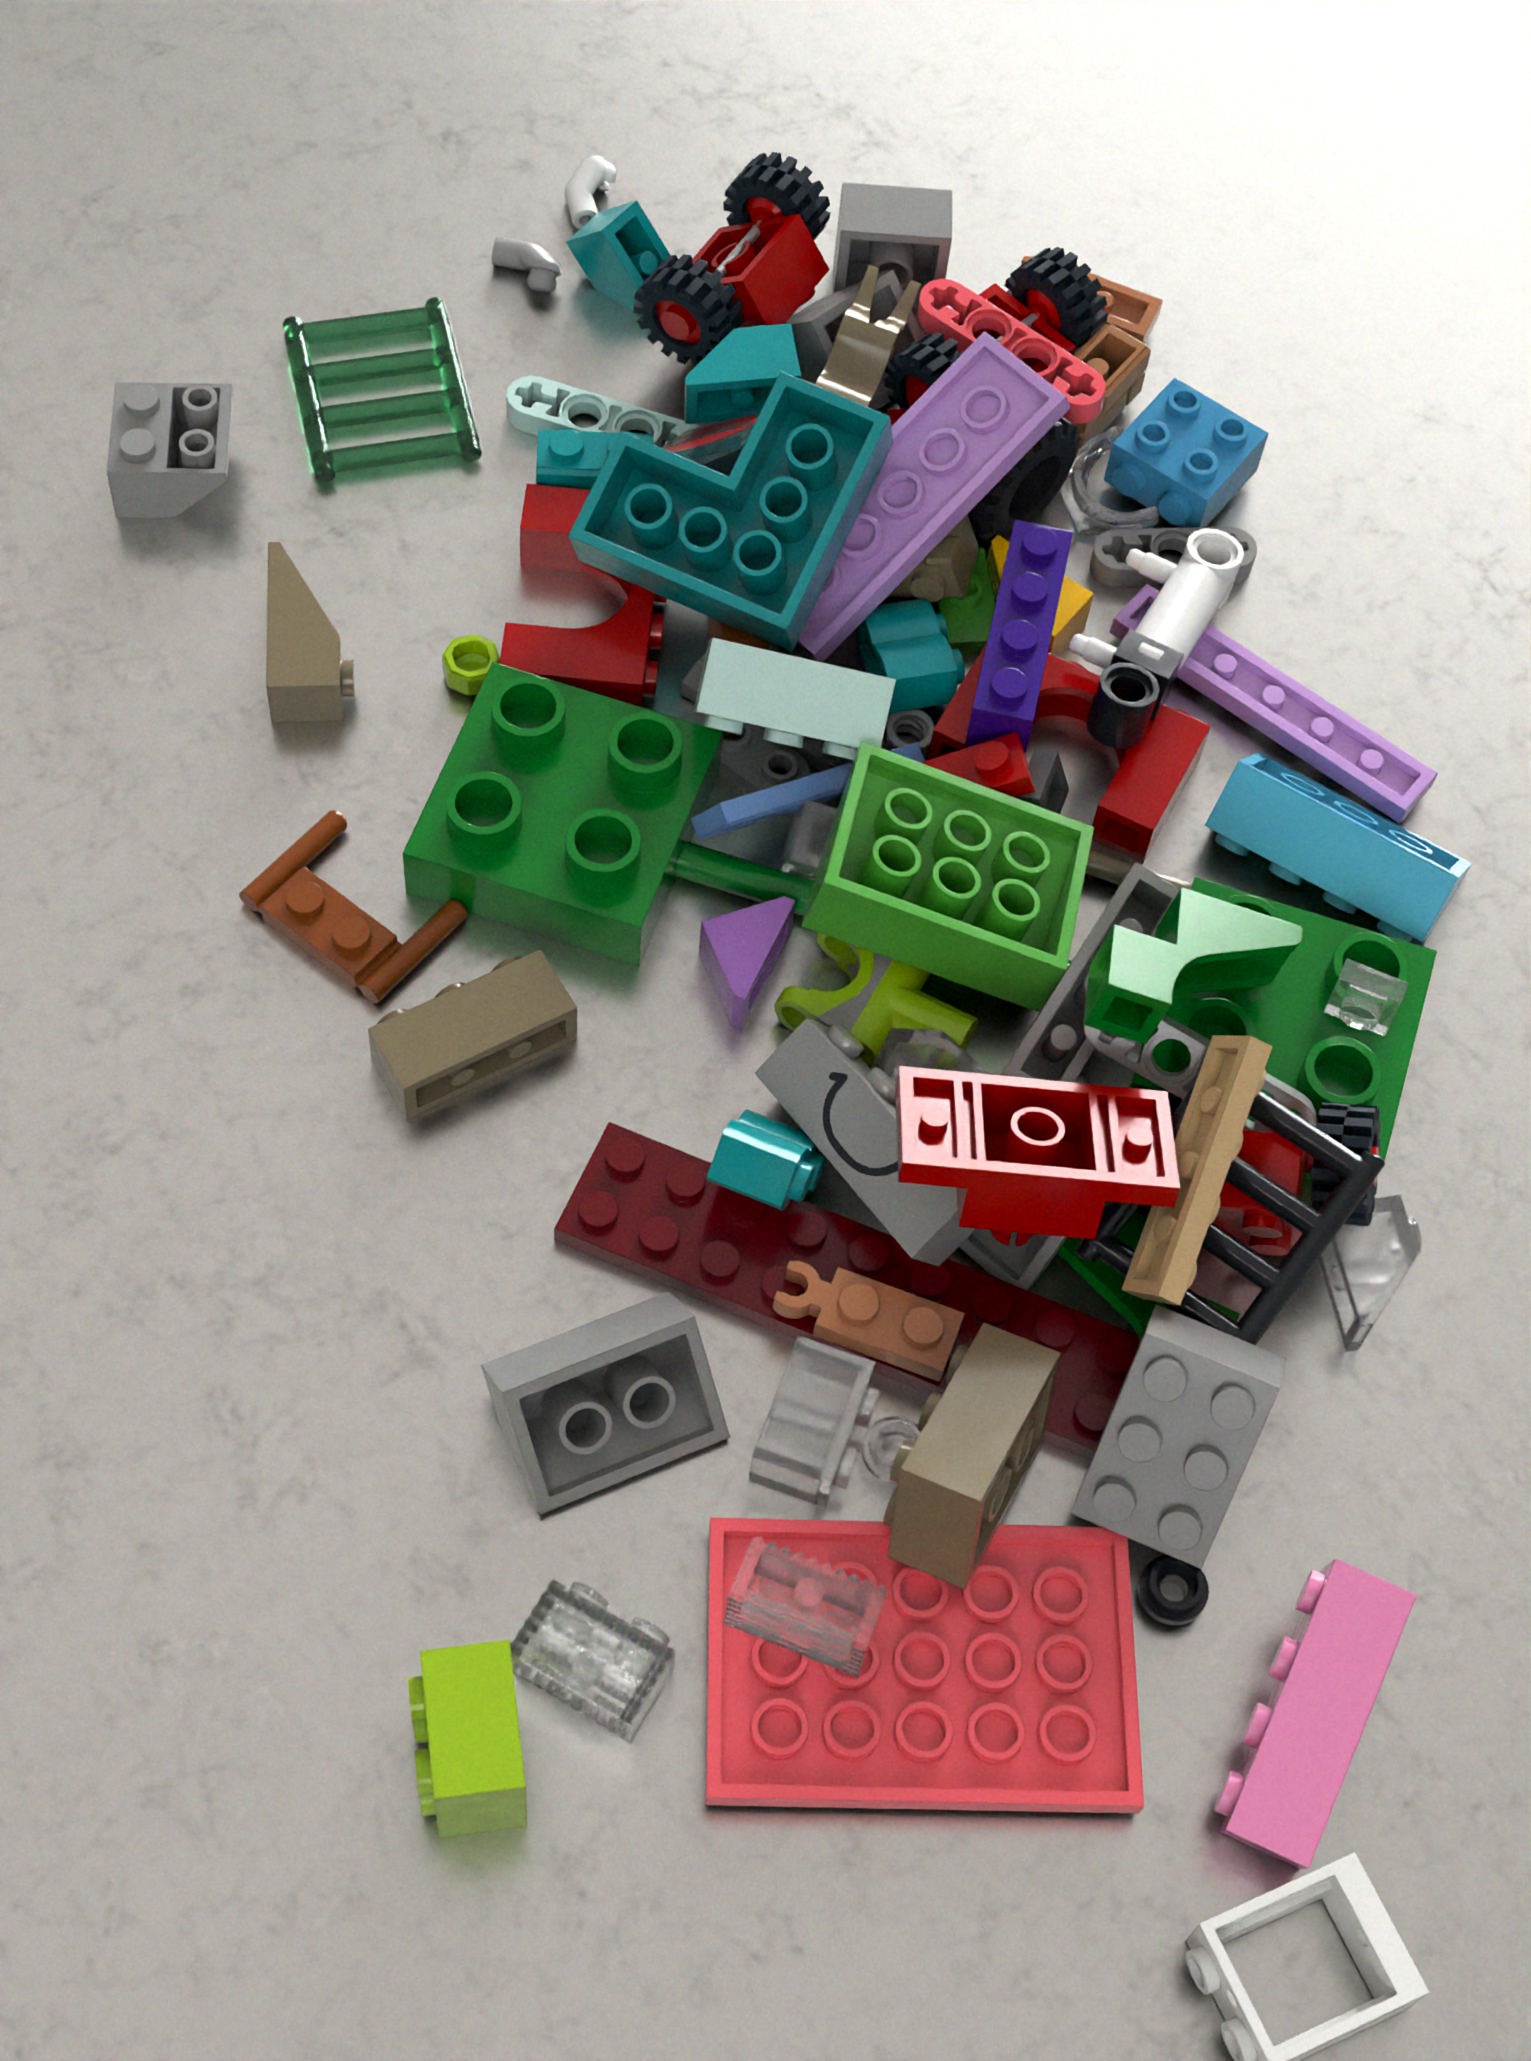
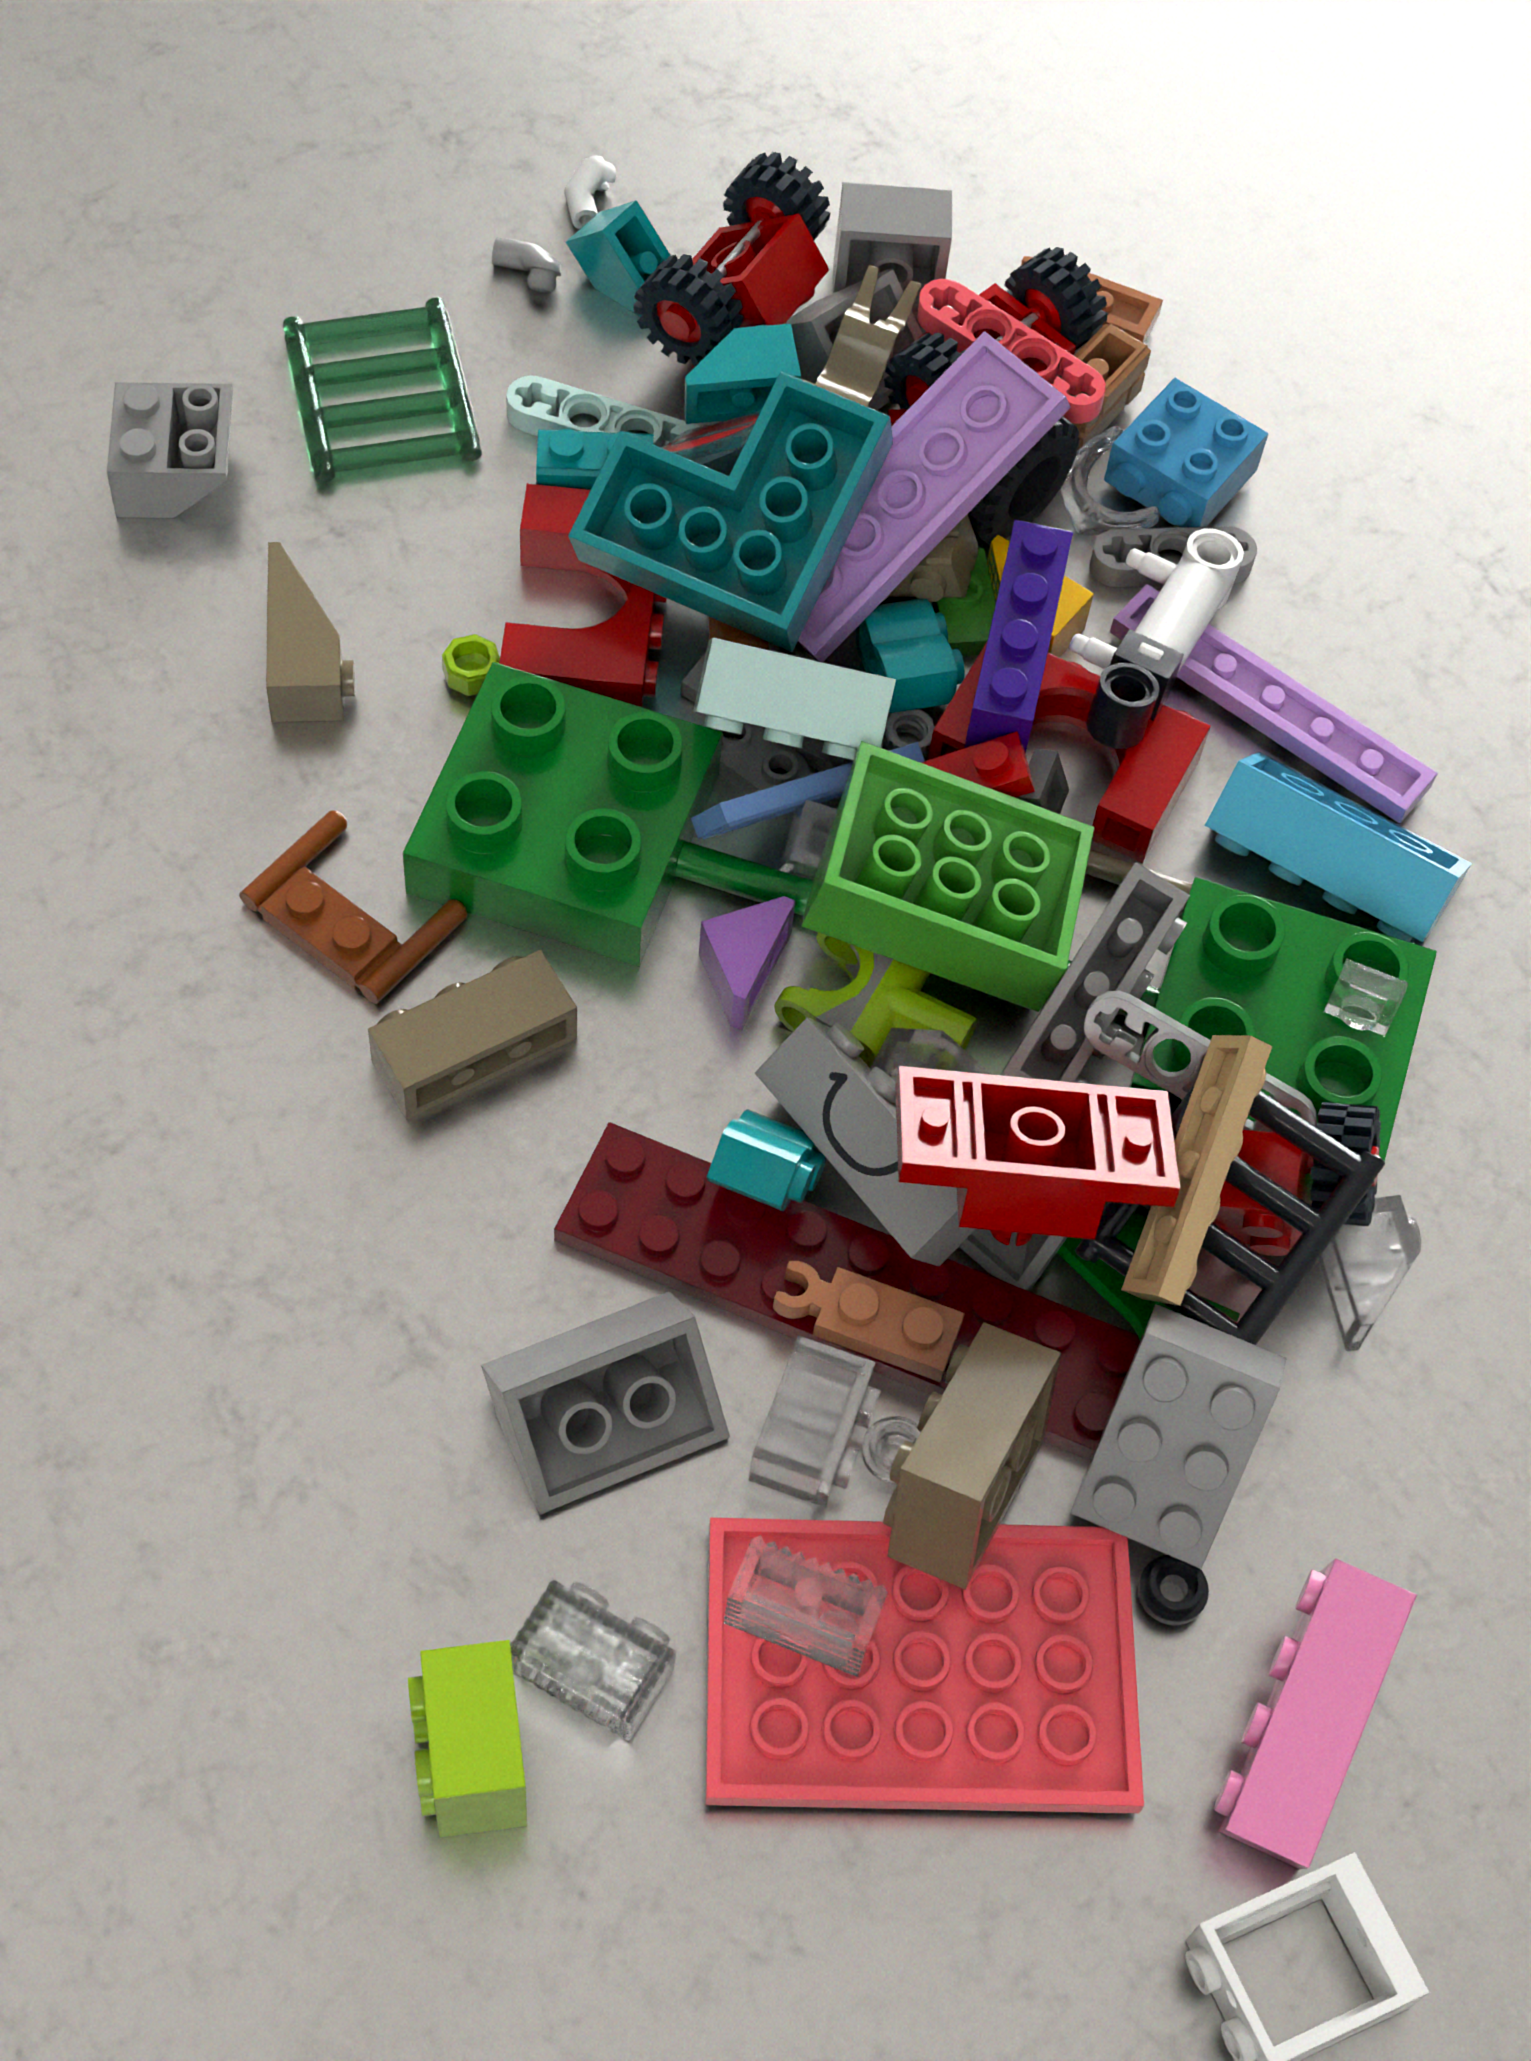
(1195, 949): arch -> none

